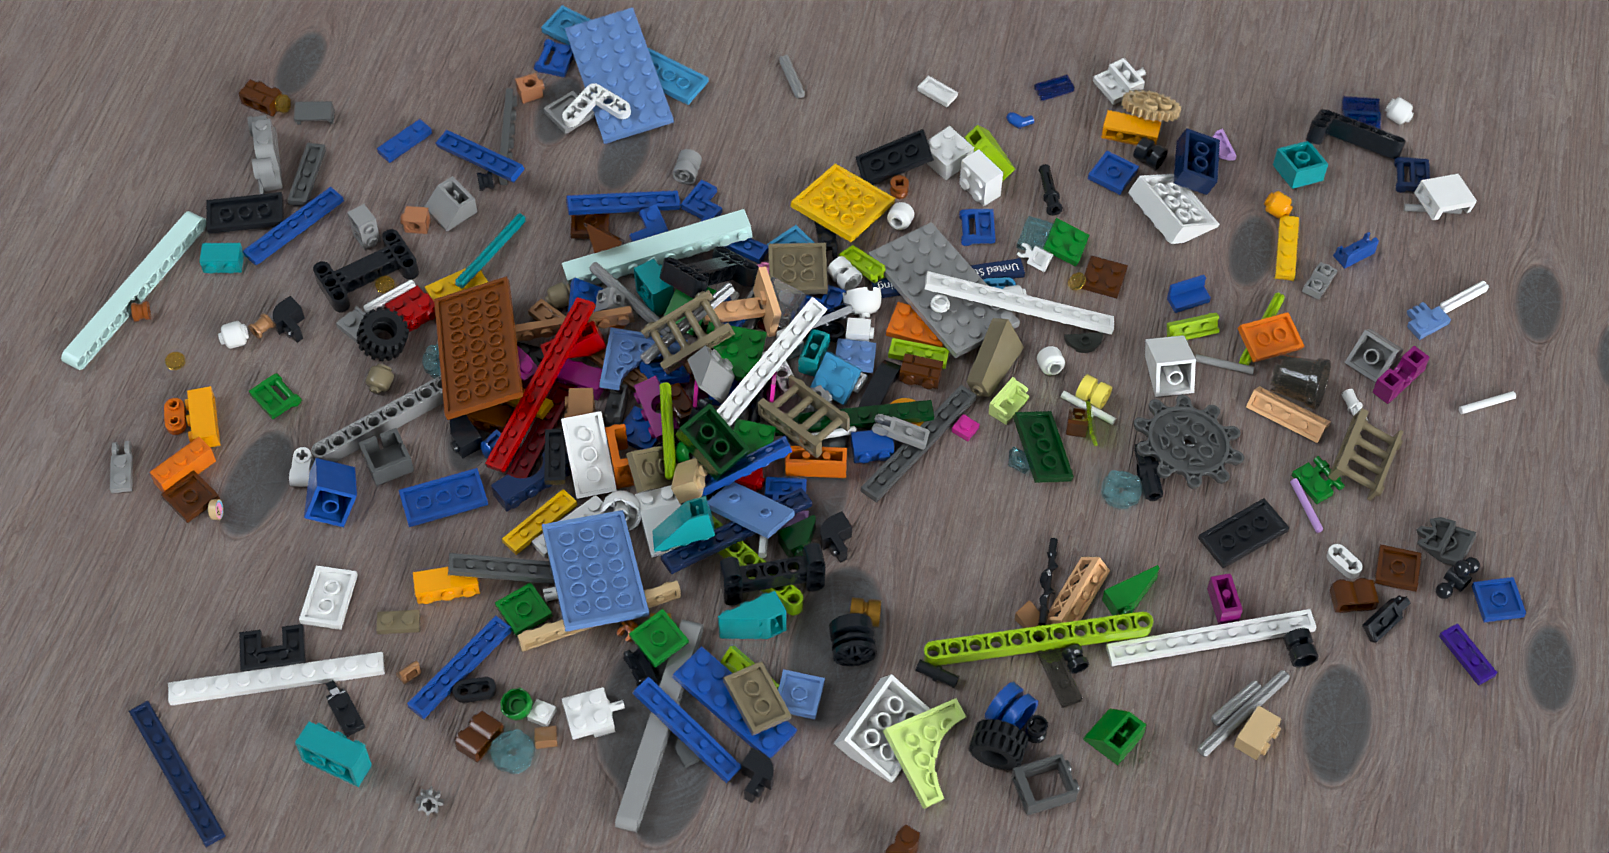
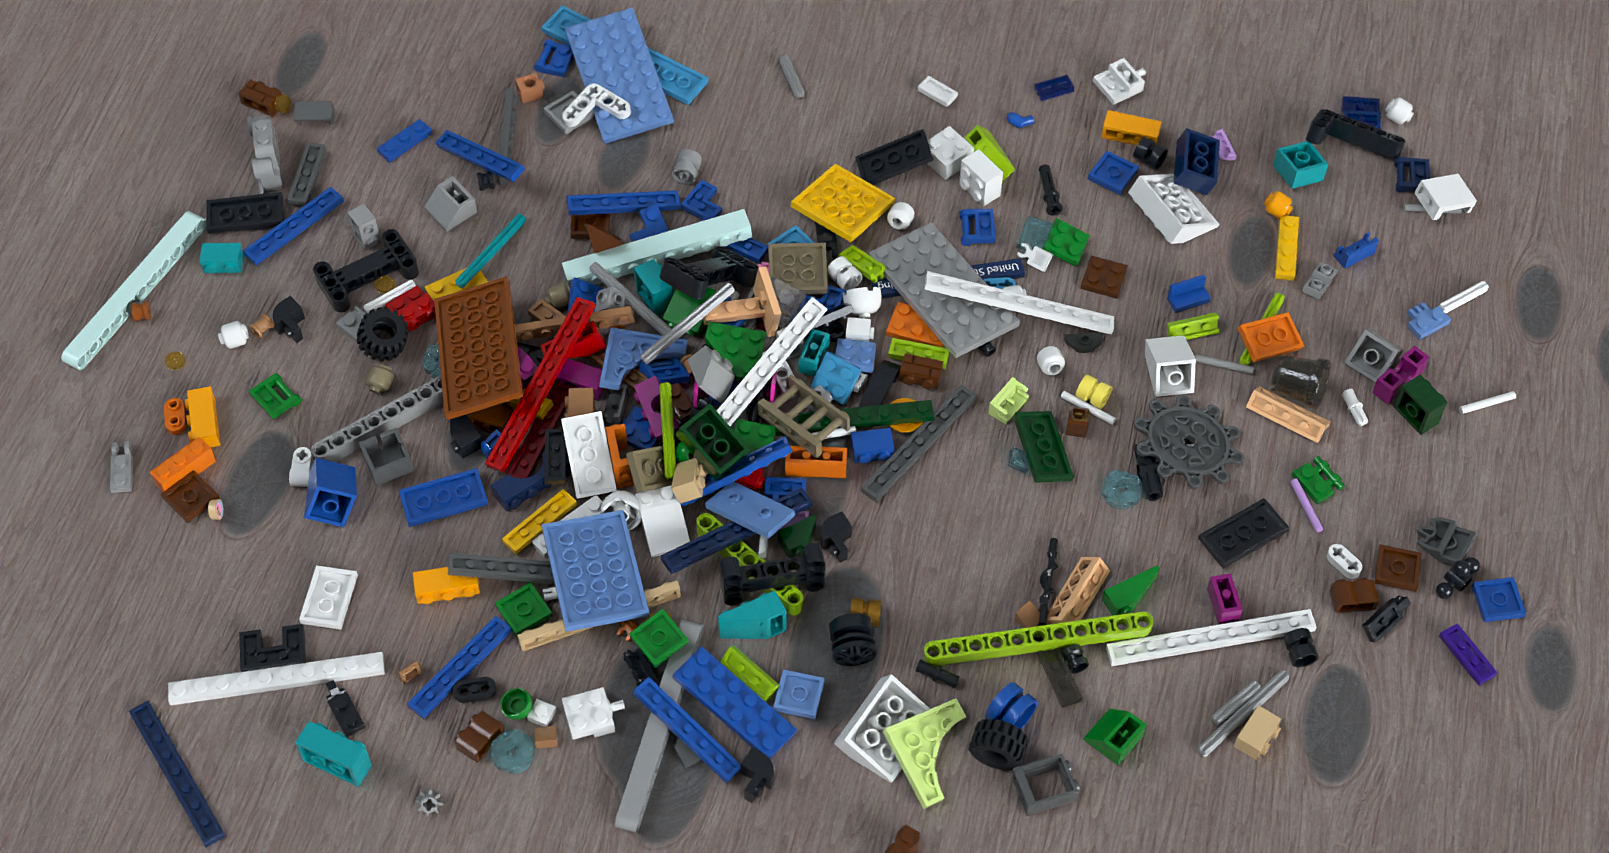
(398, 622): dark tan plate -> none
(416, 220): nougat brick -> none
(685, 525): teal slope -> none
(720, 333): dark tan fence -> none
(757, 698): dark tan plate -> none
(899, 187): dark orange wheel -> none
(901, 431): light grey hinge -> none
(940, 303): white plate -> none
(965, 427): dark pink plate -> none
(995, 357): dark tan slope -> none
(1039, 725): black wheel -> none
(1076, 281): clear yellow piece -> none
(1091, 422): clear neon green piece -> none
(1151, 105): tan gear -> none
(1348, 453): dark tan fence -> none
(1420, 404): none -> dark green brick

